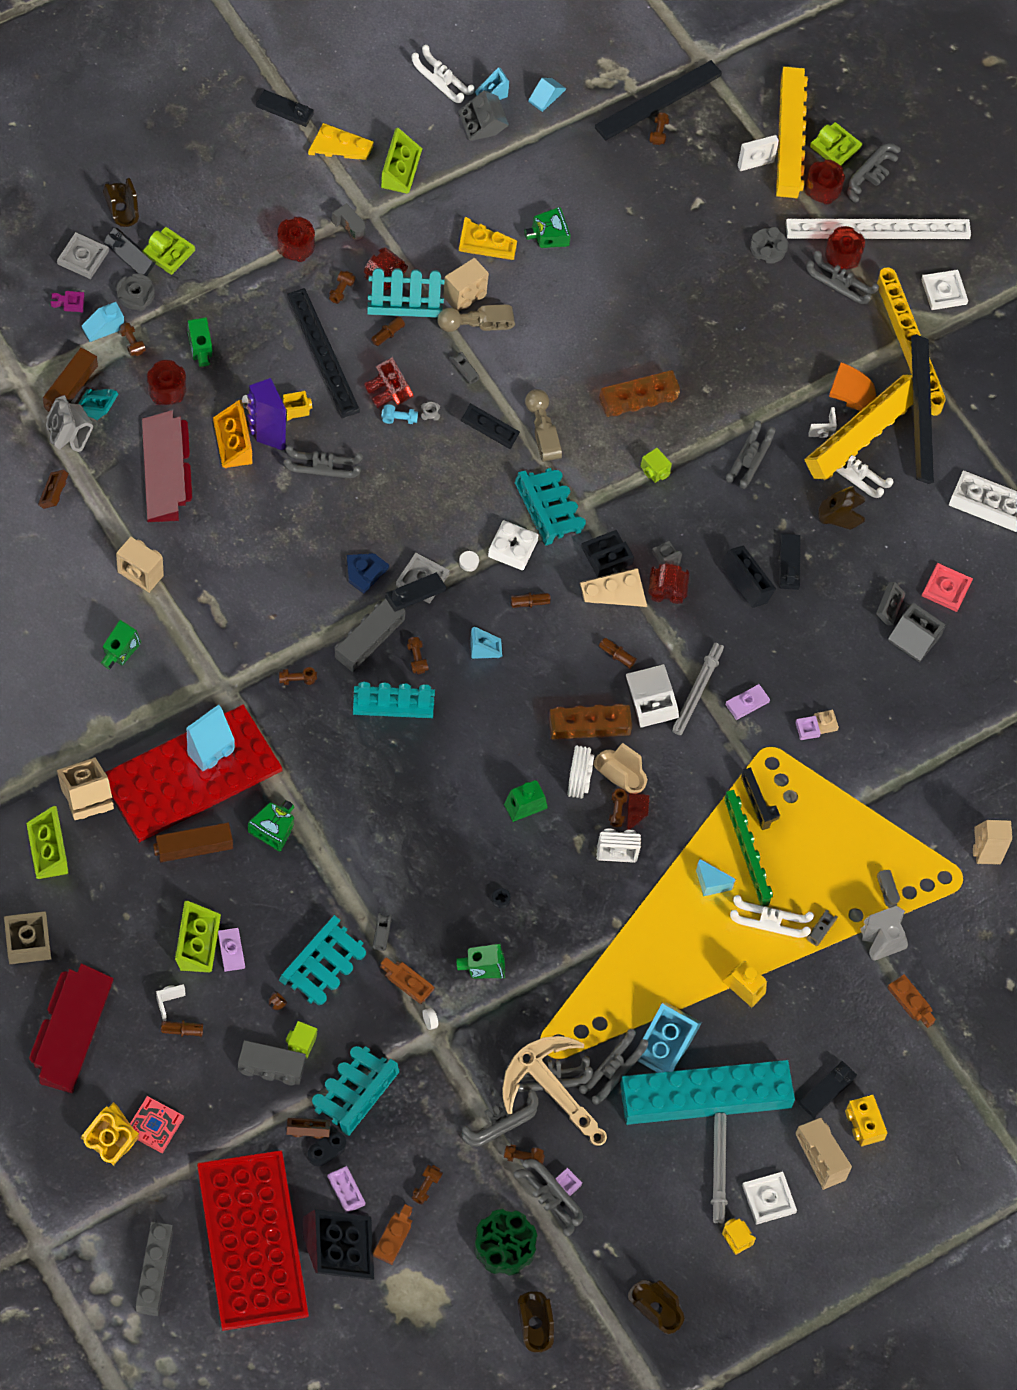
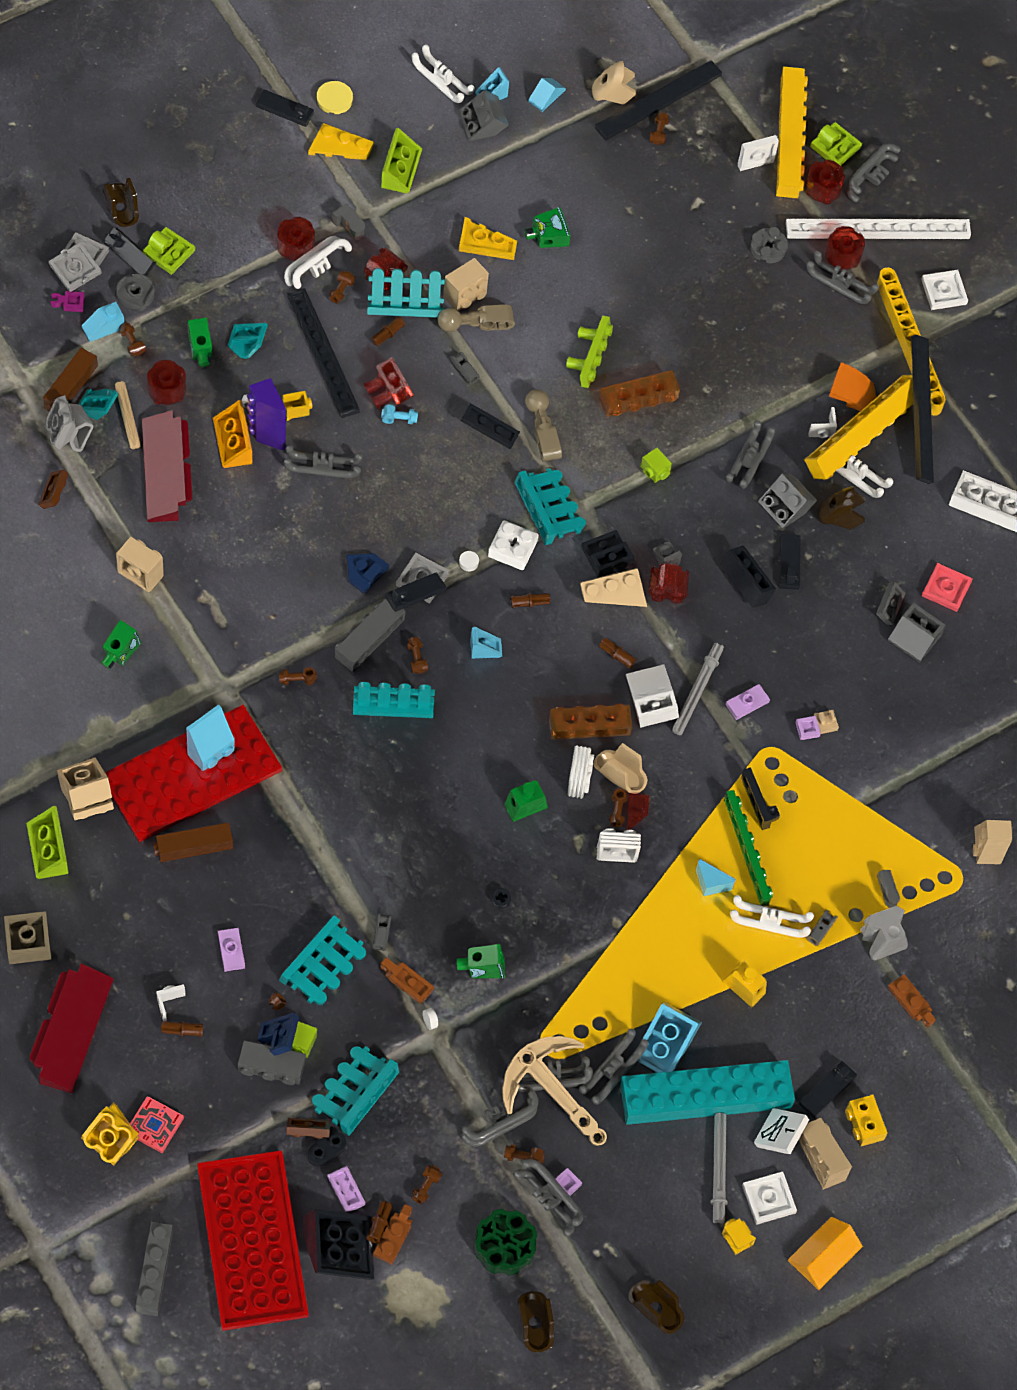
(75, 267): none -> light grey plate
(127, 415): none -> tan axle
(197, 938): lime slope -> none
(247, 338): none -> teal slope
(273, 824): green torso -> none
(279, 1032): none -> dark blue plate
(314, 260): none -> white piece
(334, 97): none -> light yellow tile
(379, 1222): none -> reddish brown axle
(430, 406): light grey plate -> none
(599, 344): none -> lime plate
(615, 84): none -> tan piece
(781, 1131): none -> white tile
(787, 500): none -> dark grey slope
(826, 1252): none -> light orange slope

